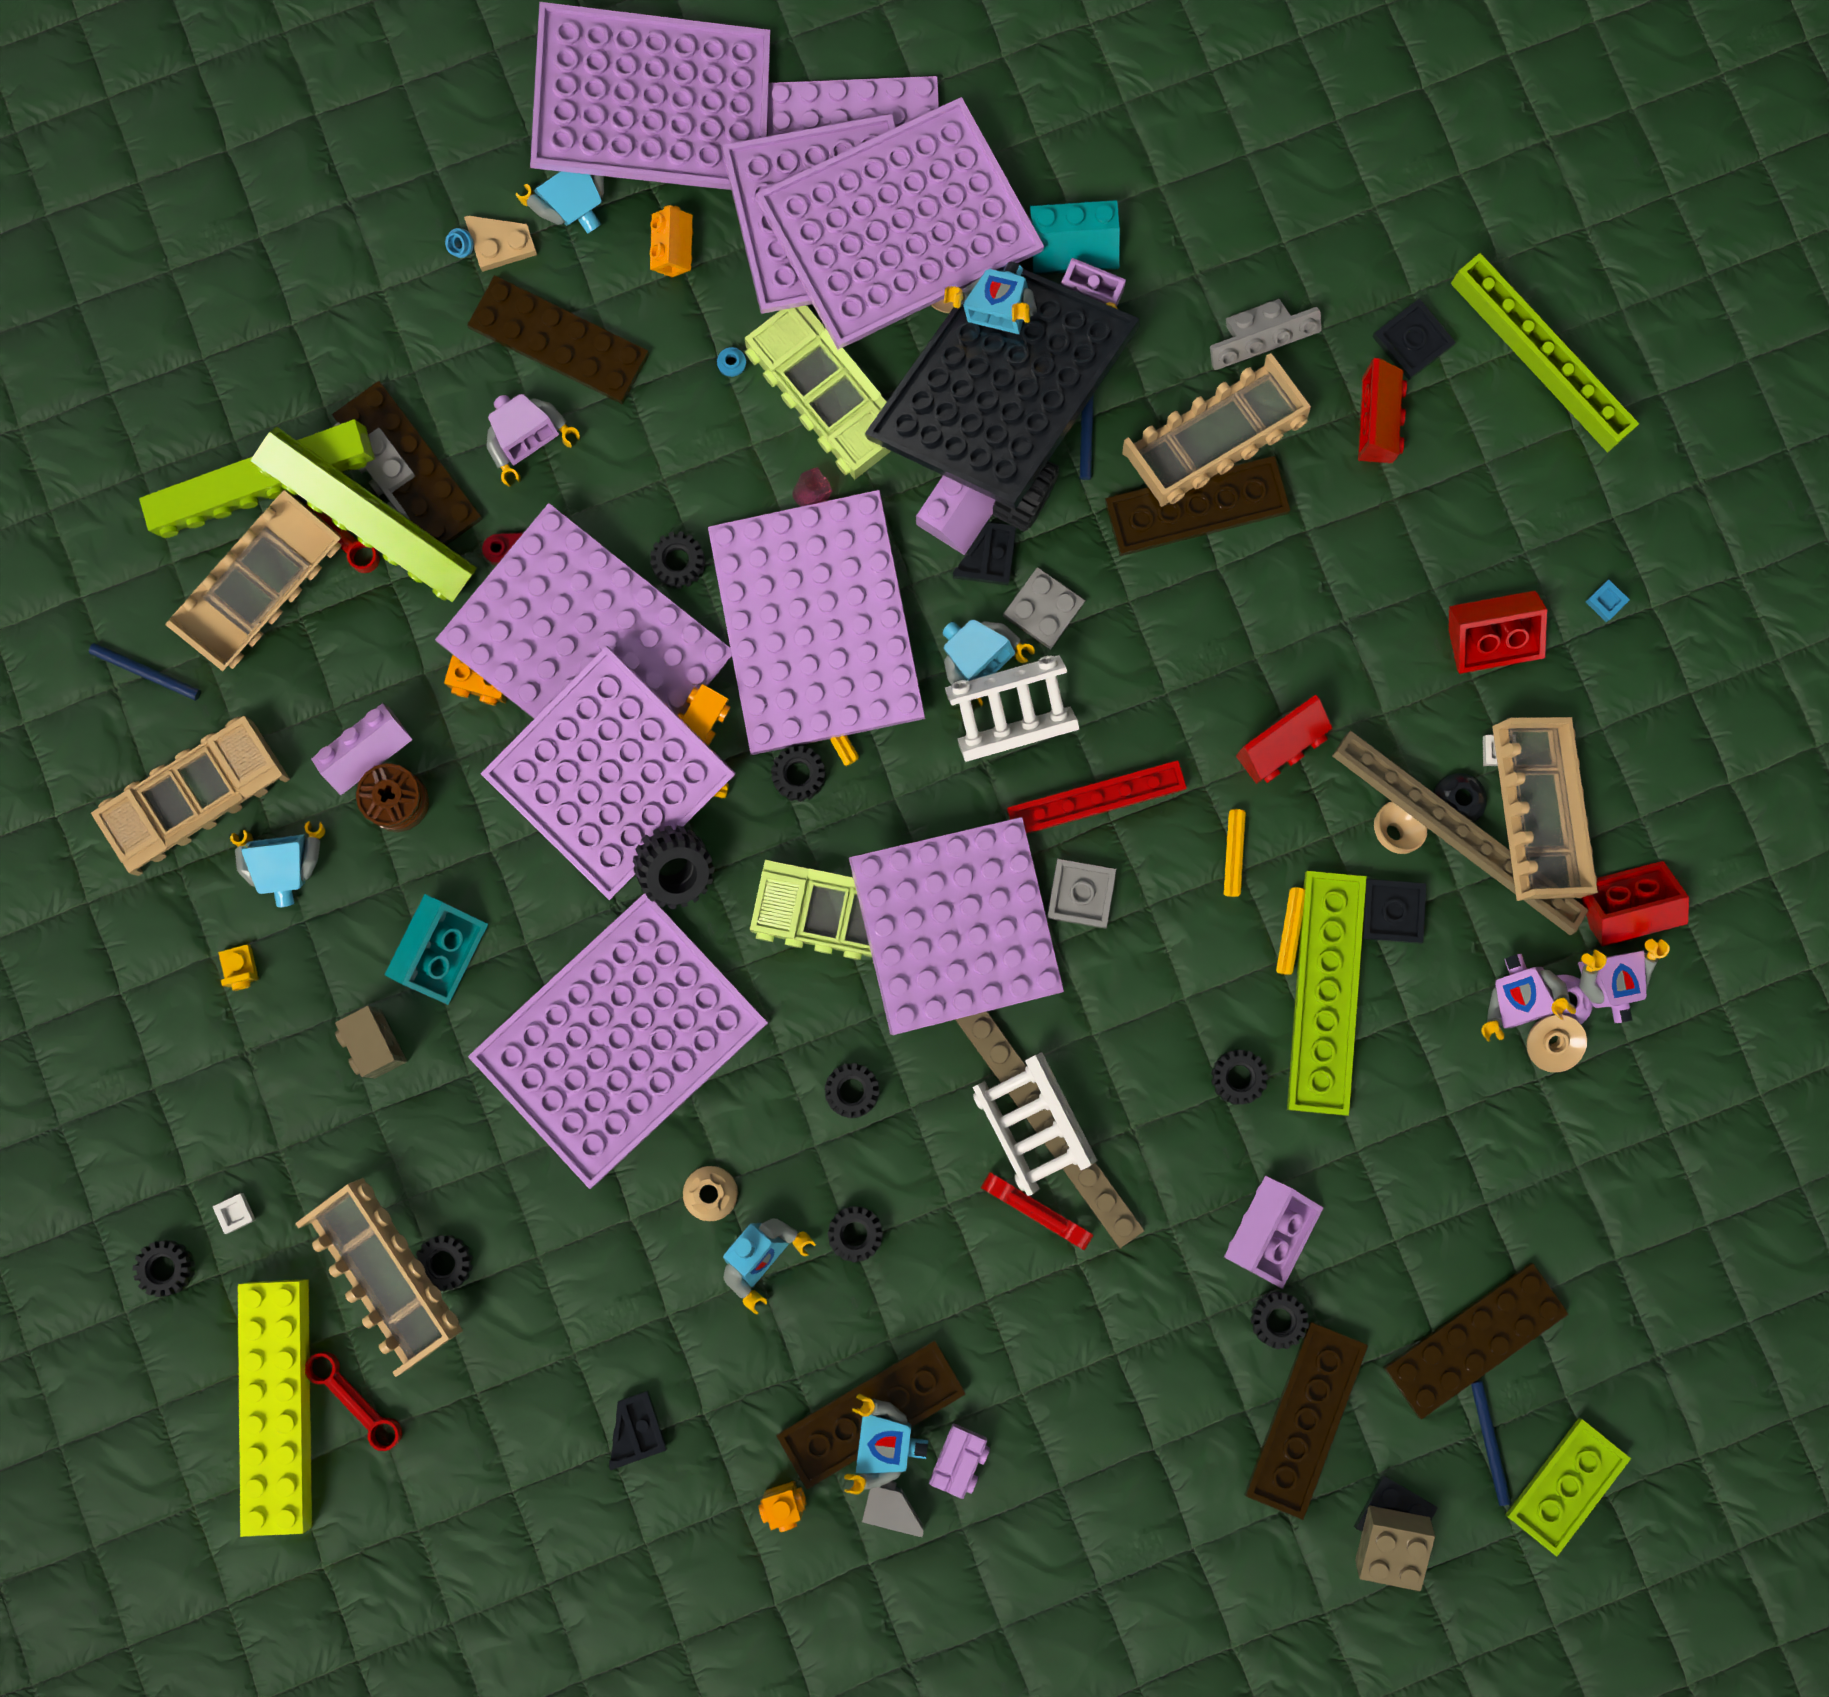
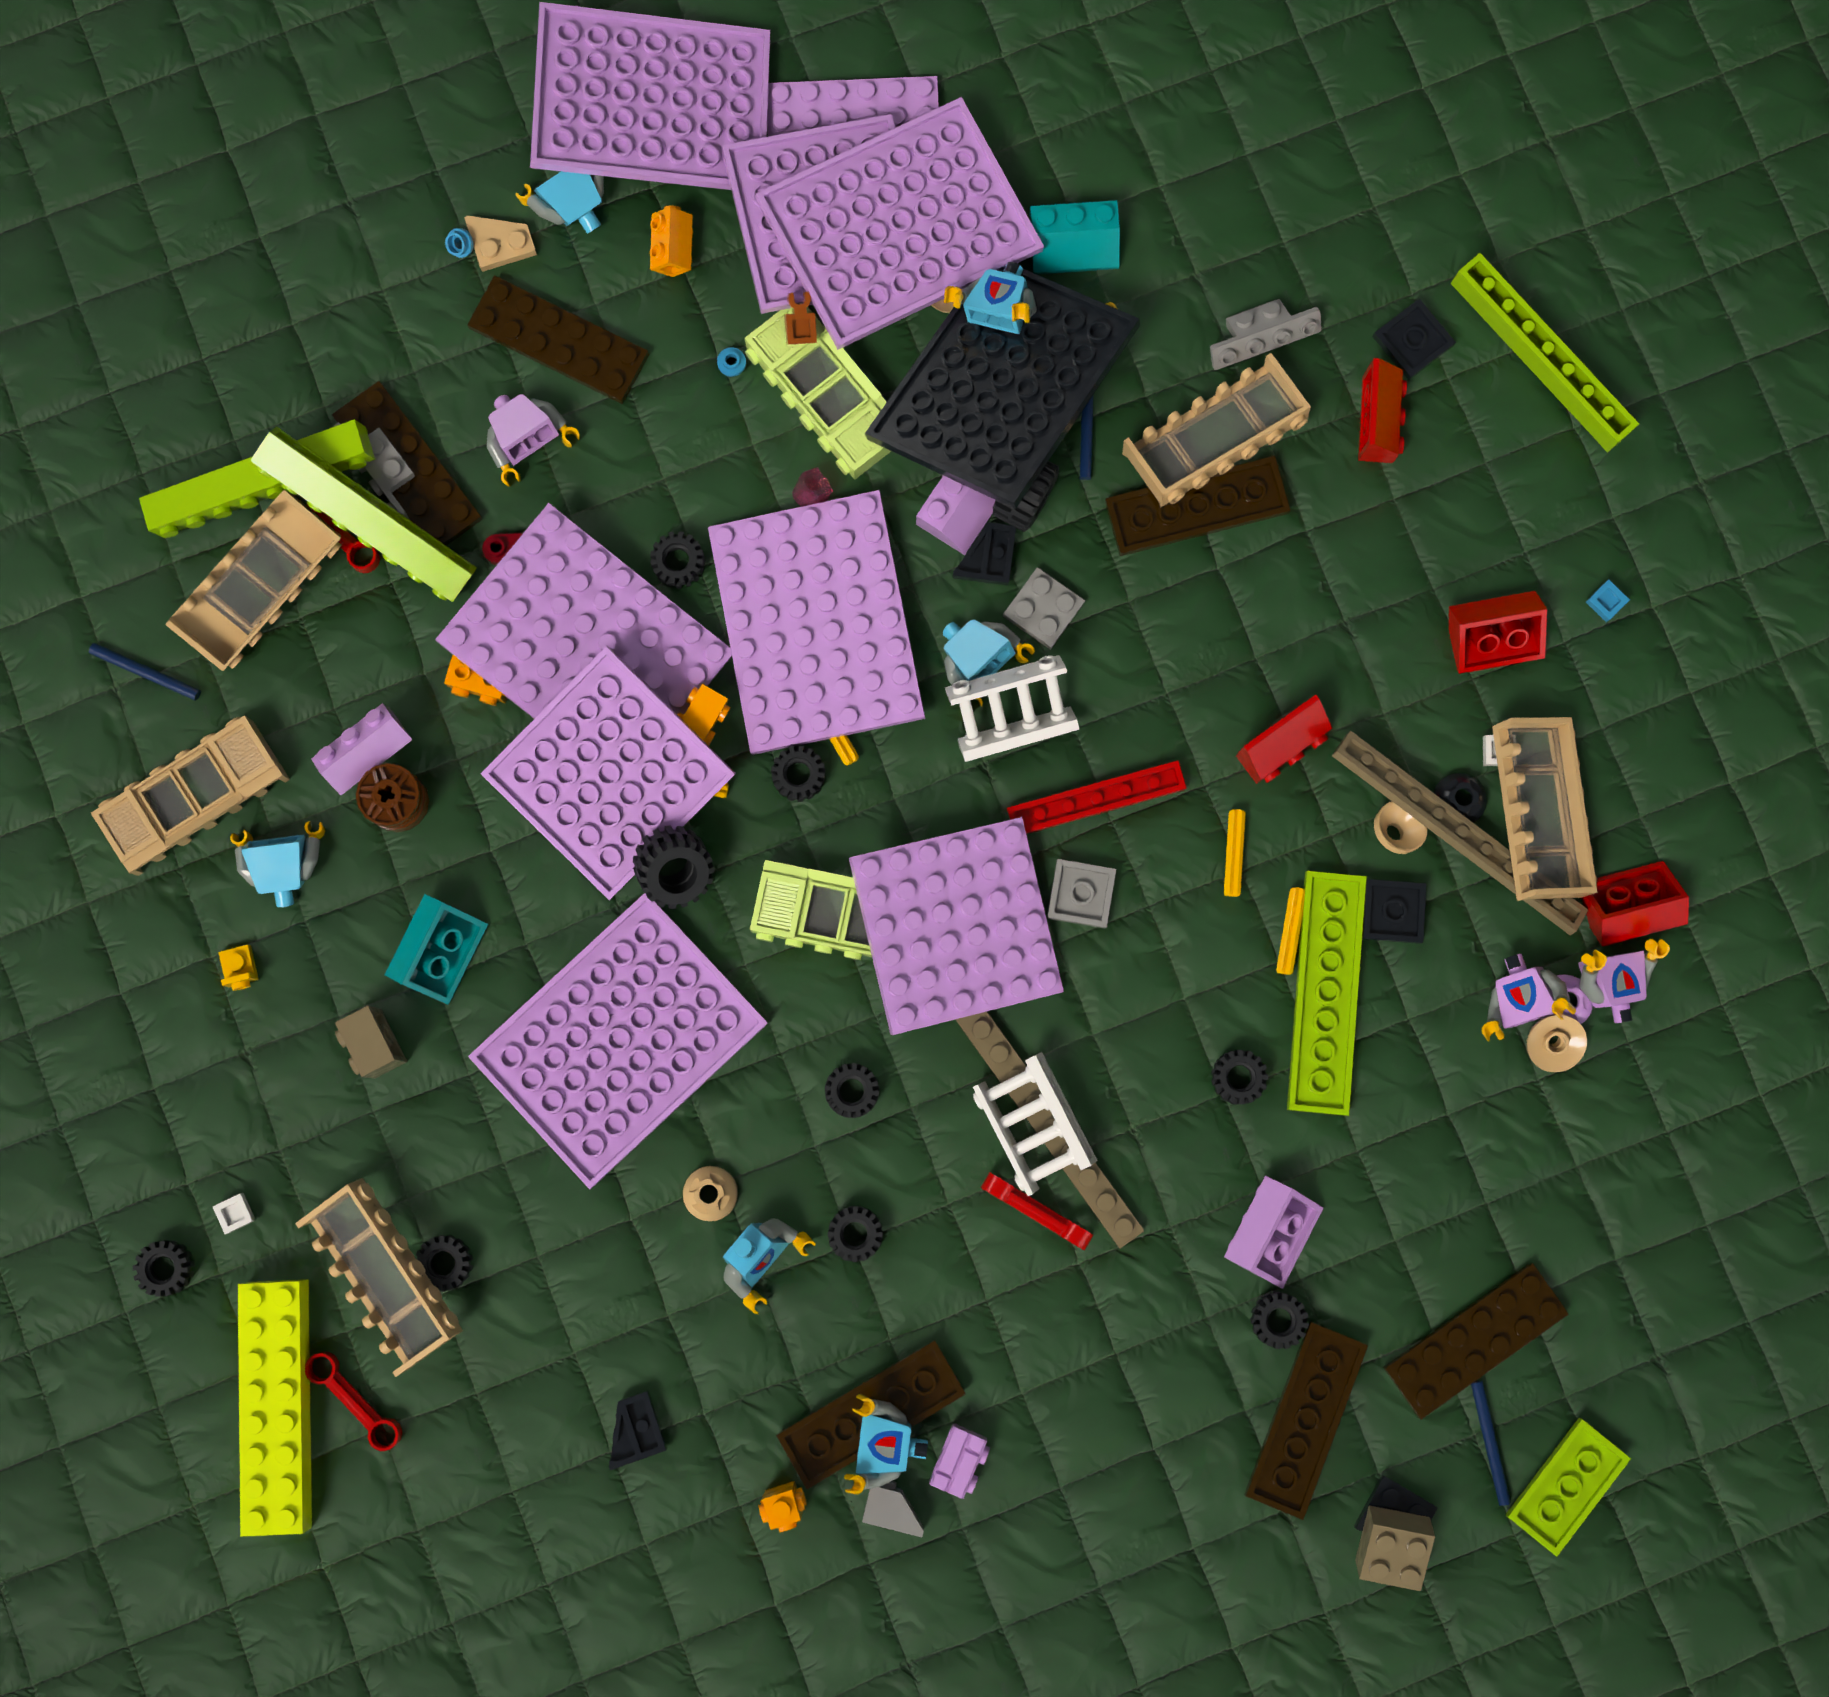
(800, 325): none -> dark orange plate
(1093, 282): lavender brick -> none

